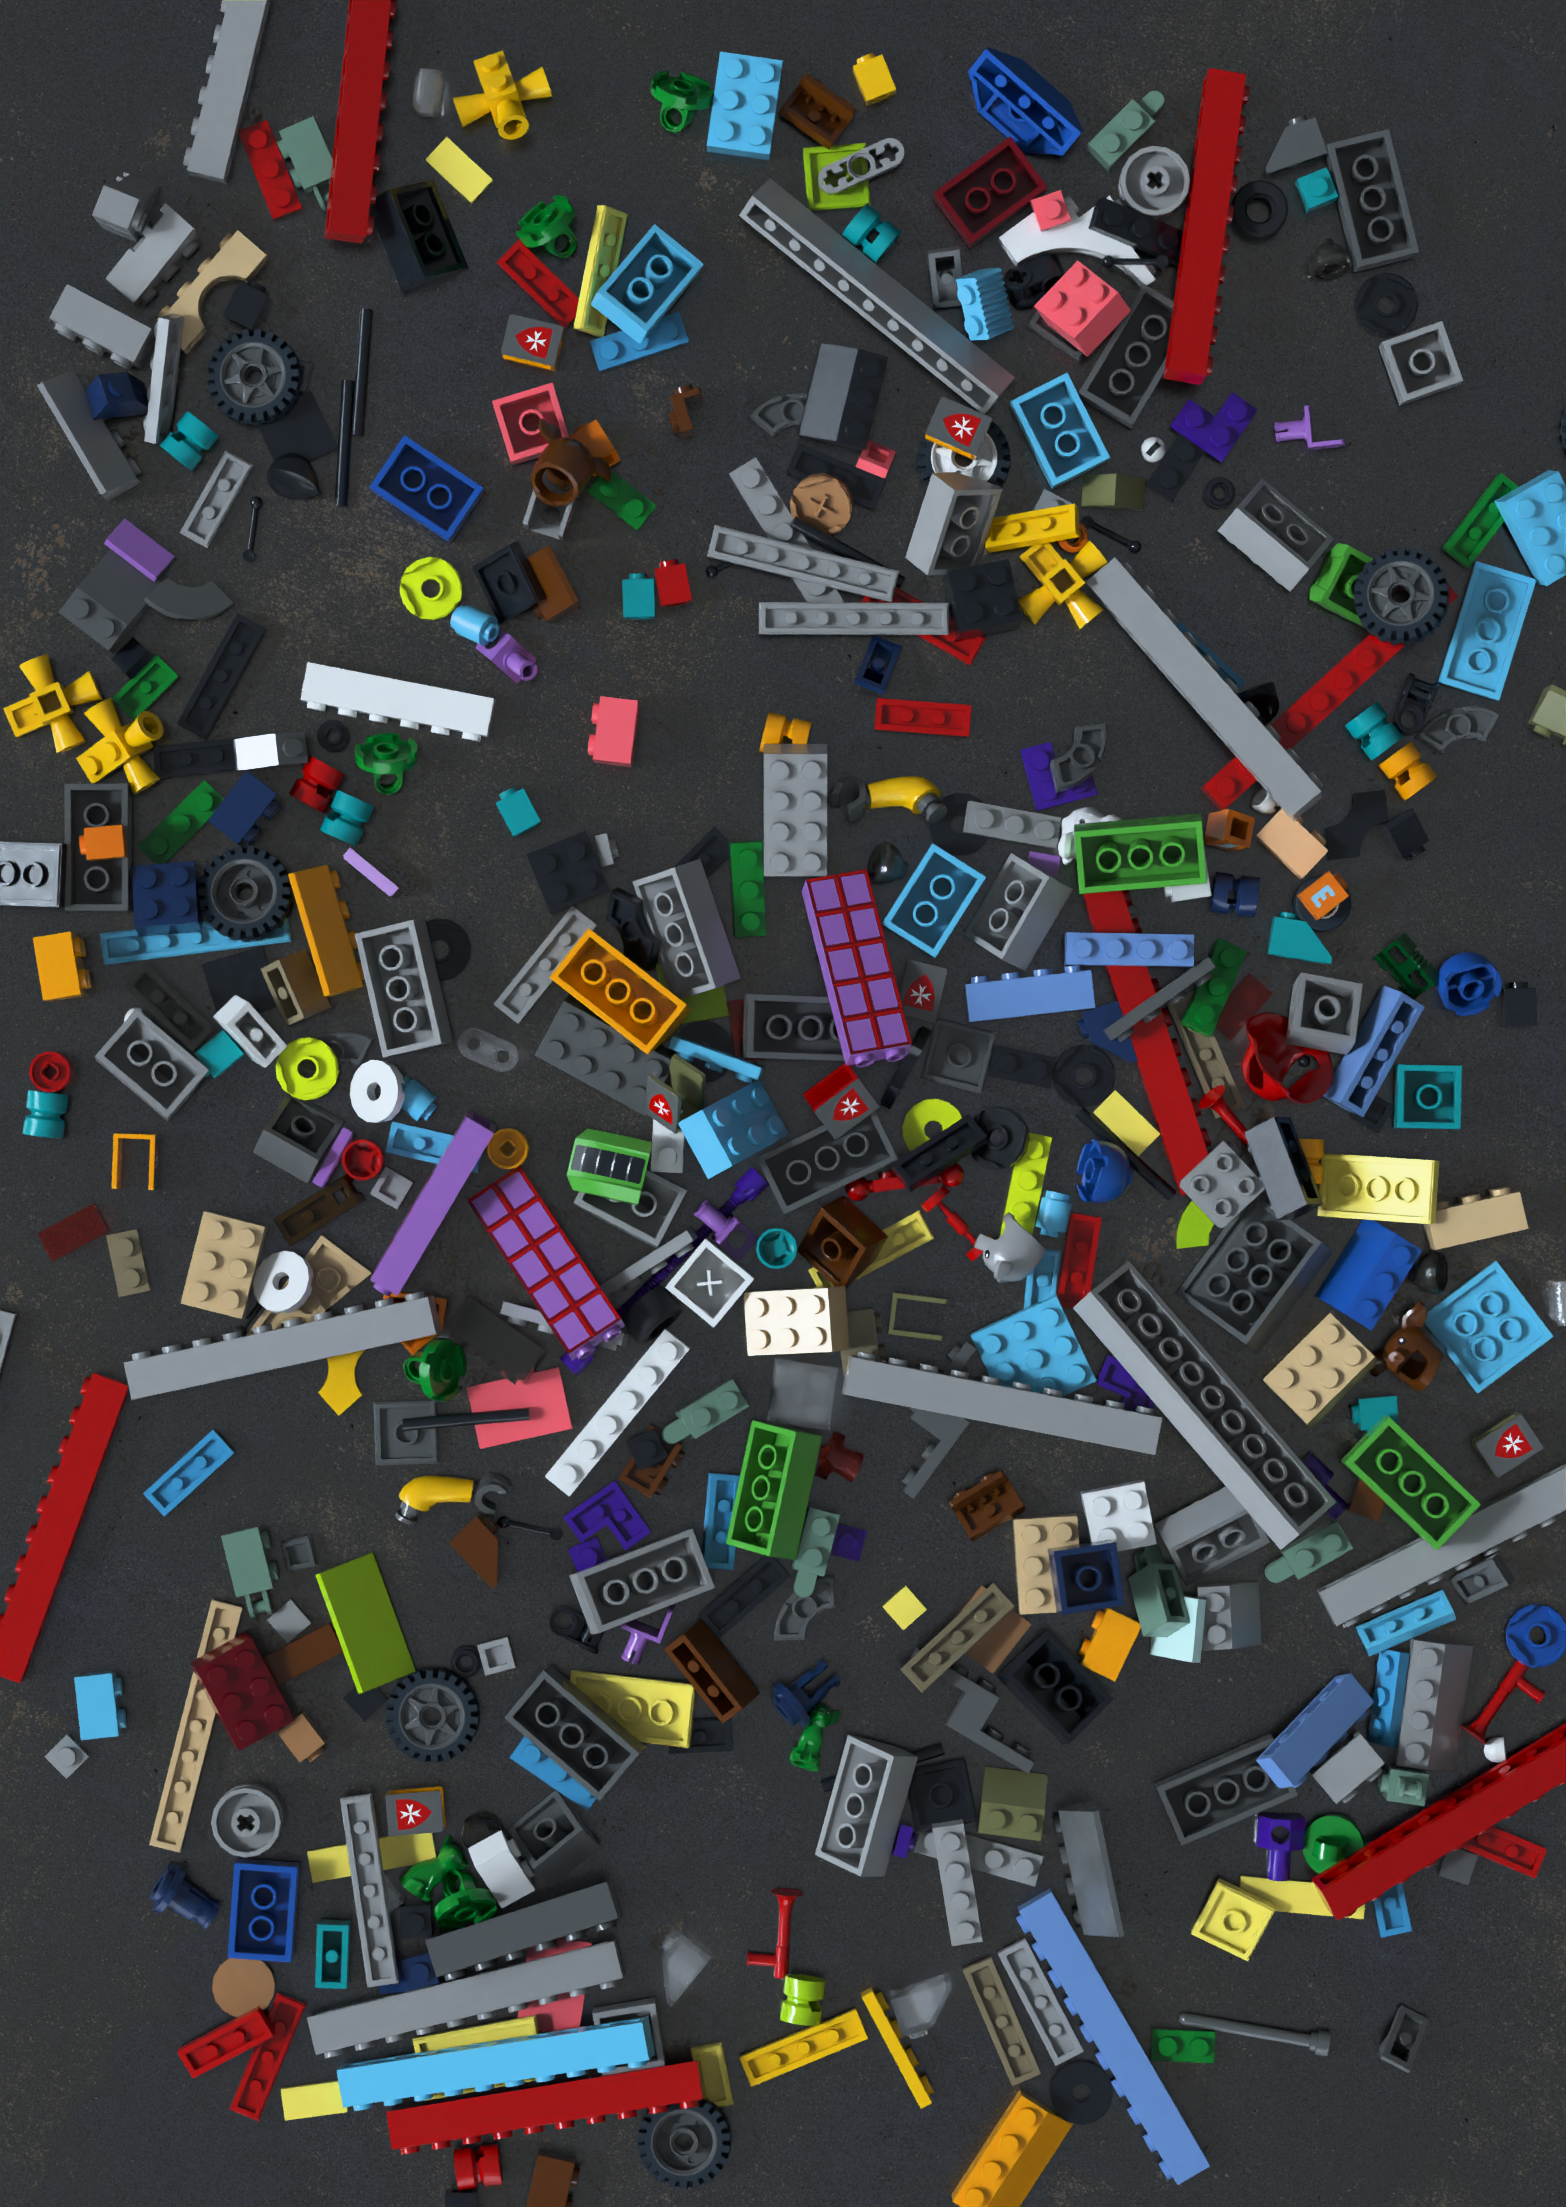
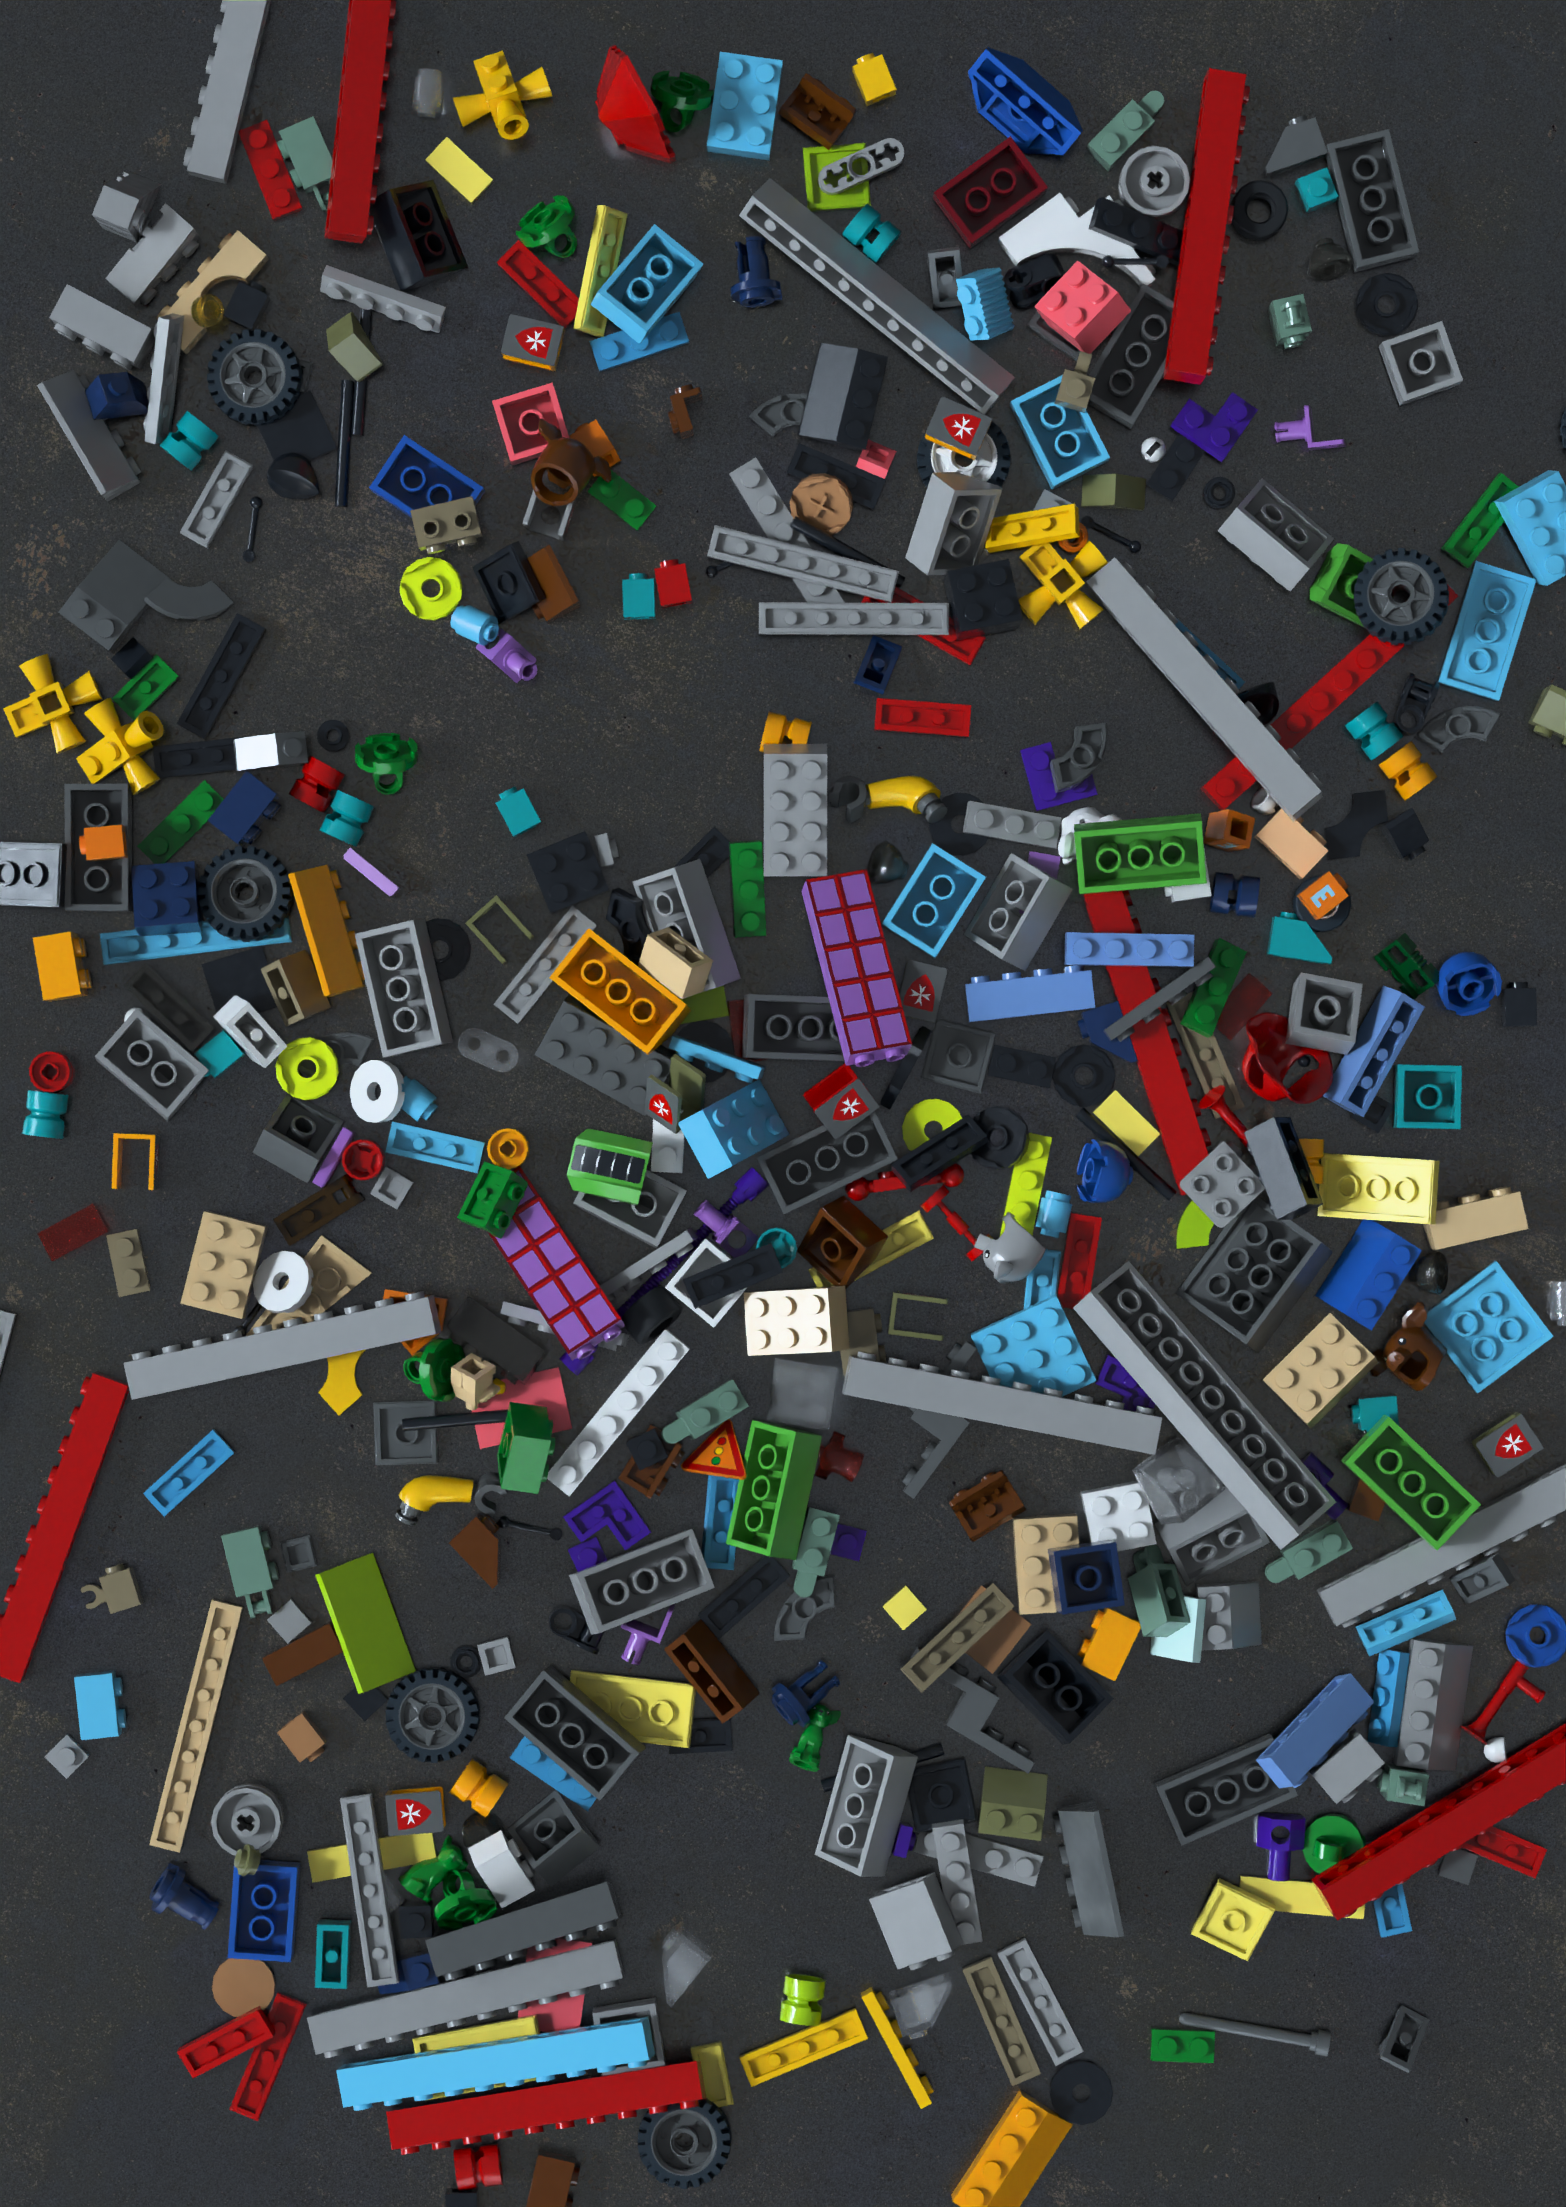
(118, 1589): none -> dark tan brick
(139, 550): medium lavender tile -> none
(207, 310): none -> clear yellow tile
(242, 1691): dark red brick -> none
(247, 1860): none -> olive plate
(312, 2100): light yellow tile -> none
(352, 347): none -> olive slope
(383, 299): none -> light grey plate
(397, 700): white brick -> none
(432, 1203): medium lavender brick -> none
(446, 525): none -> dark tan brick
(473, 1381): none -> tan piece
(478, 1788): none -> light orange wheel
(493, 1199): none -> green bracket
(496, 900): none -> olive piece
(525, 1448): none -> green brick
(614, 731): coral brick -> none
(629, 110): none -> red wedge
(675, 963): none -> tan brick
(718, 1455): none -> piece
(733, 1275): none -> black plate
(754, 284): none -> dark blue piece
(780, 1961): red piece -> none
(916, 1922): none -> light grey brick
(1050, 210): coral plate -> none
(1076, 385): none -> dark tan brick
(1113, 2036): medium blue brick -> none
(1177, 1482): none -> clear slope
(1289, 321): none -> sand green brick

